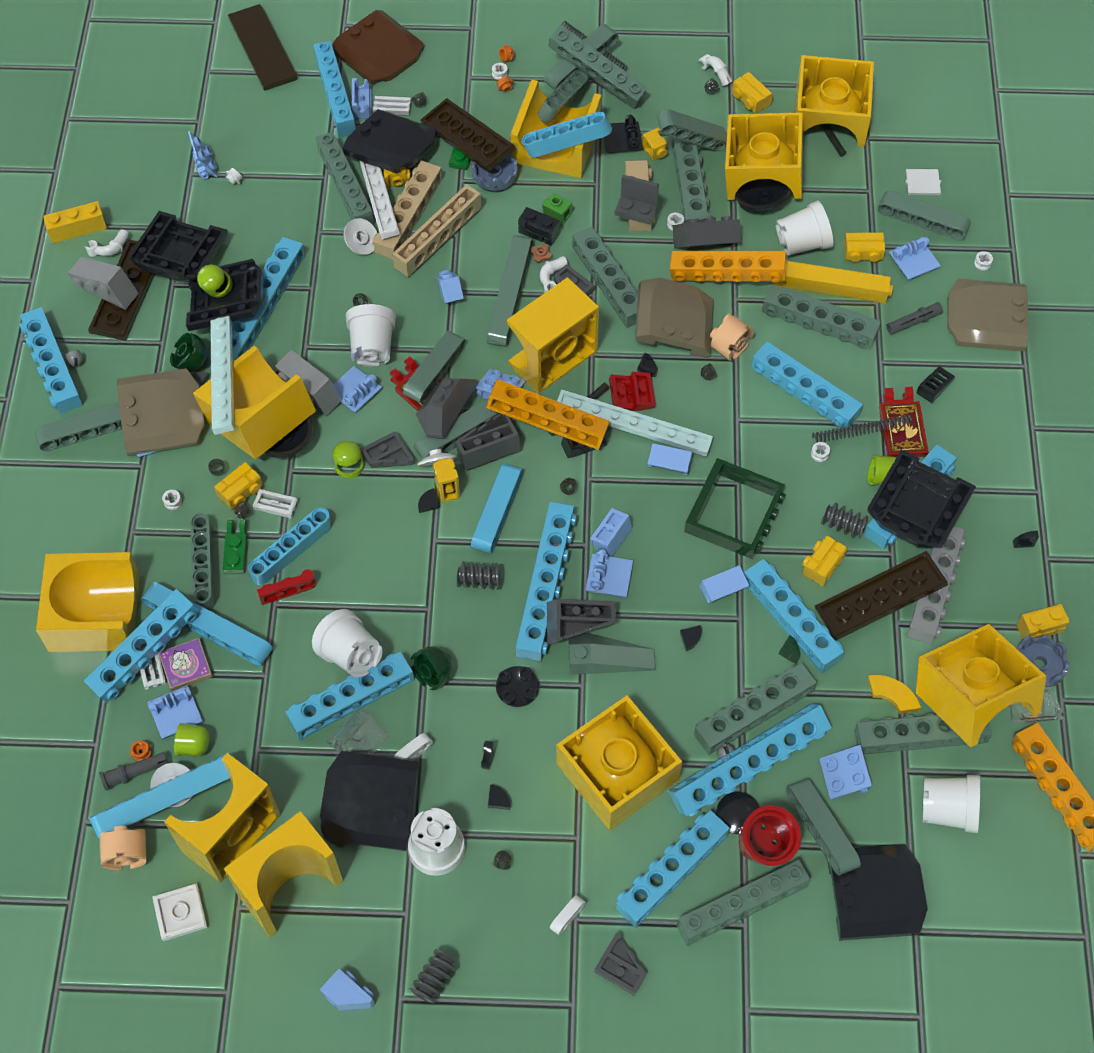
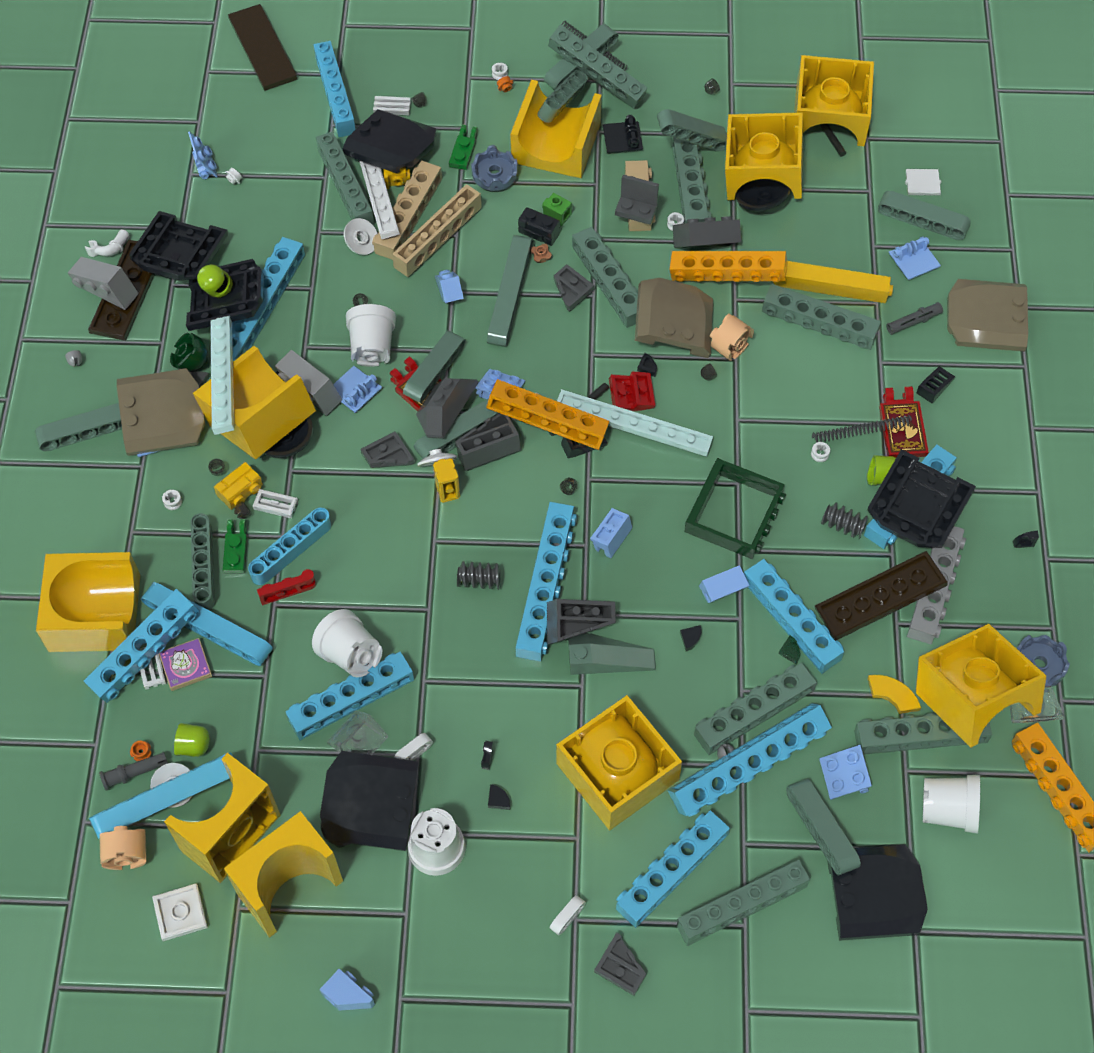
(50, 359): medium azure brick -> none
(74, 222): yellow brick -> none
(174, 709): light blue hinge -> none
(347, 454): lime helmet -> none
(361, 99): light blue hinge -> none
(378, 47): reddish brown wedge -> none
(428, 501): black tile -> none
(432, 667): dark green cylinder -> none
(433, 976): dark grey piece -> none
(468, 135): dark brown tile -> none
(496, 508): medium azure beam -> none
(502, 860): clear smoke hinge -> none
(506, 53): orange plate -> none
(517, 686): black dish -> none
(549, 269): white piece -> none
(556, 334): yellow piece -> none
(567, 134): medium azure beam -> none
(609, 575): light blue hinge -> none
(654, 144): yellow brick -> none
(670, 458): light blue hinge -> none
(719, 68): white piece -> none
(735, 809): black dish -> none
(752, 93): yellow brick -> none
(779, 826): red piece -> none
(805, 230): white piece -> none
(816, 385): medium azure brick -> none
(824, 560): yellow brick -> none
(864, 246): yellow brick -> none
(983, 256): white bush -> none
(1043, 622): yellow brick -> none

